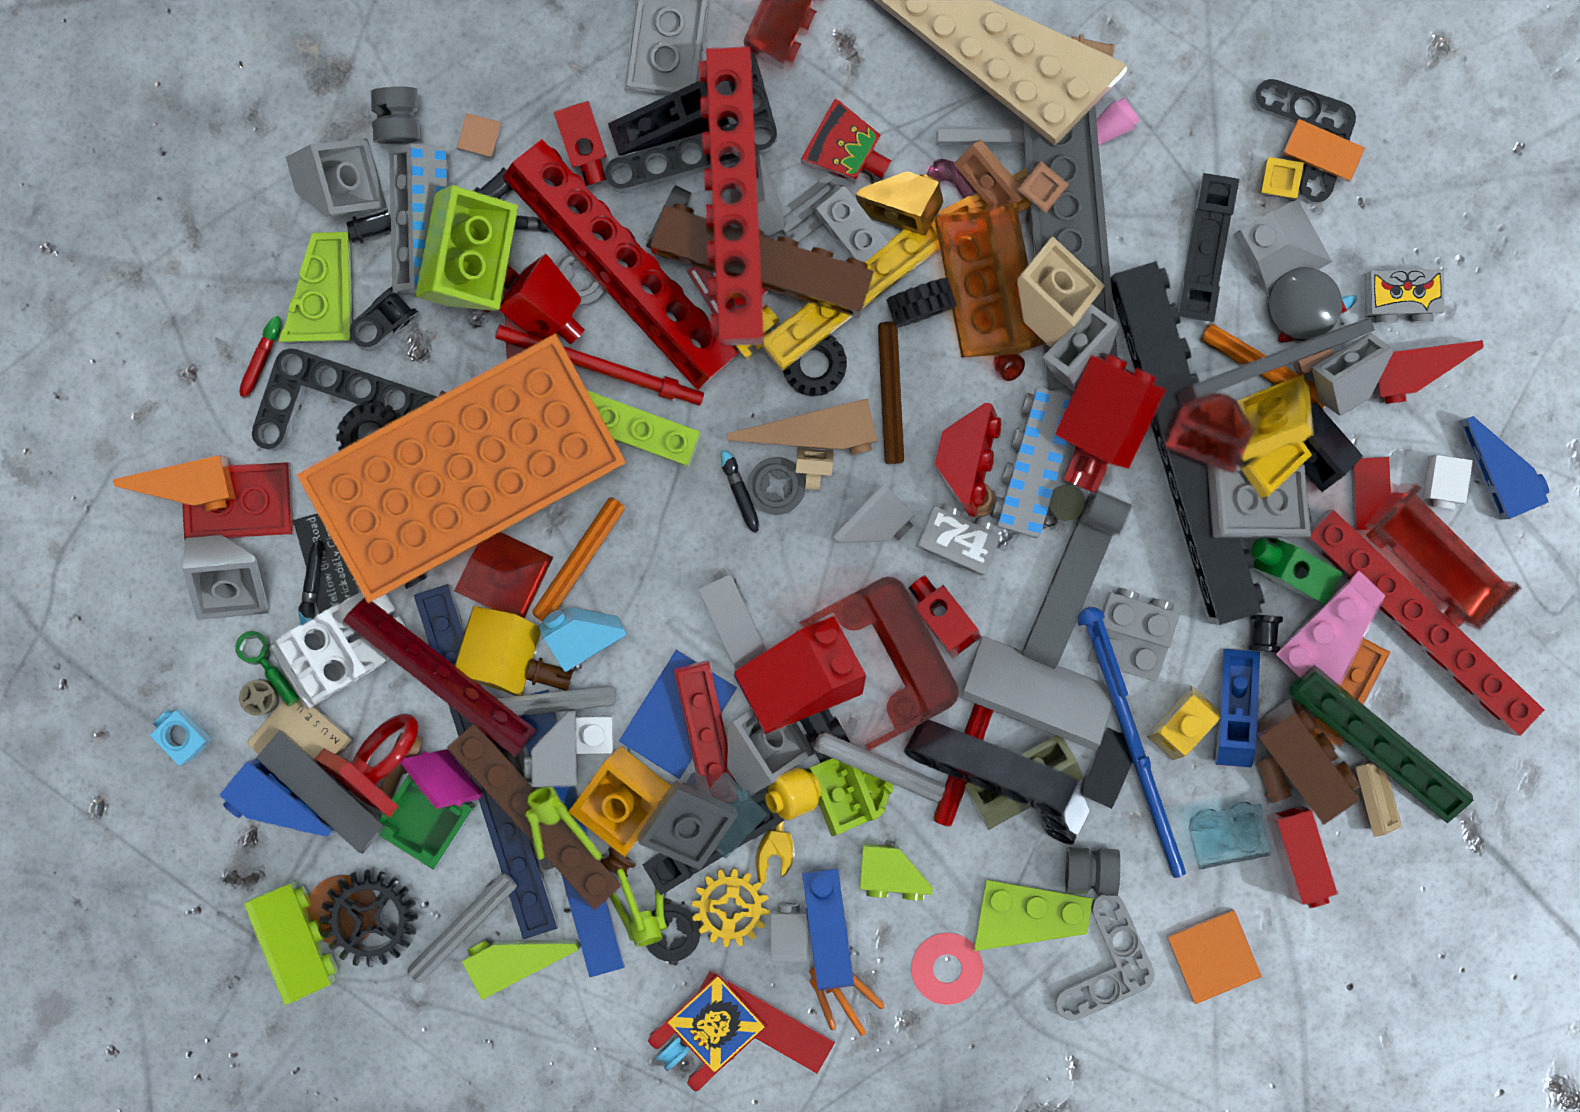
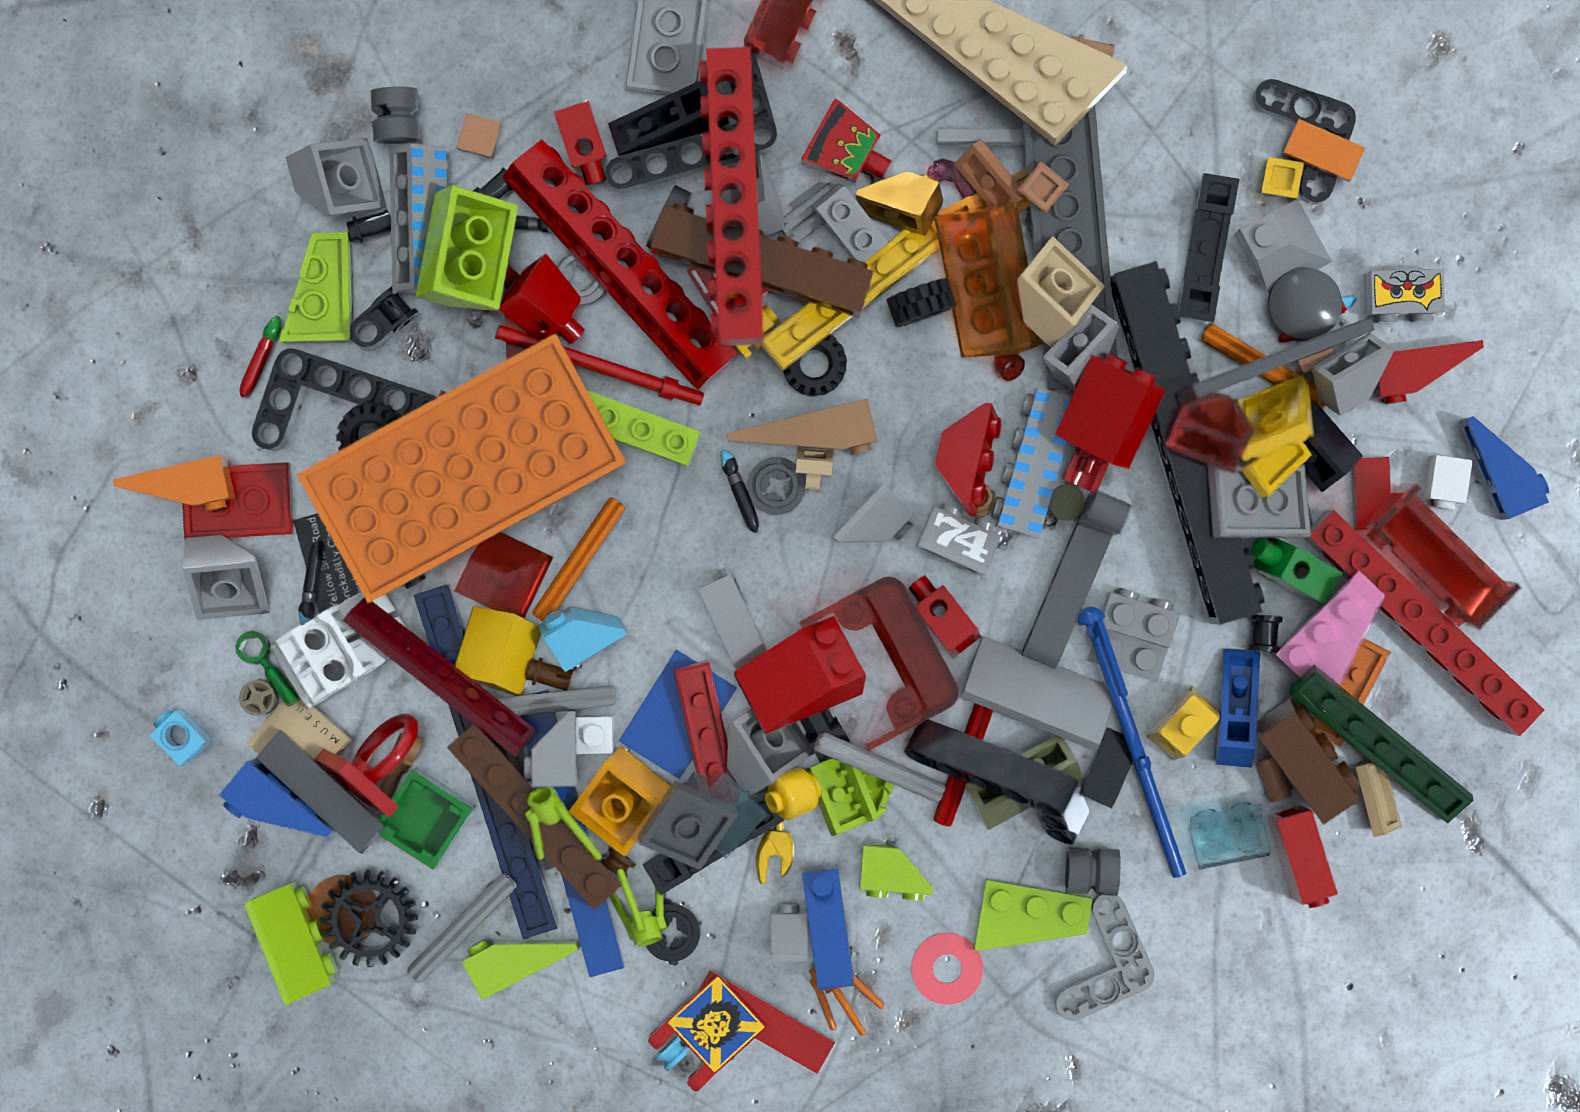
(441, 778): dark pink piece -> none
(728, 923): yellow gear -> none
(891, 393): reddish brown axle -> none
(1116, 120): bright pink cone -> none
(1214, 956): orange tile -> none

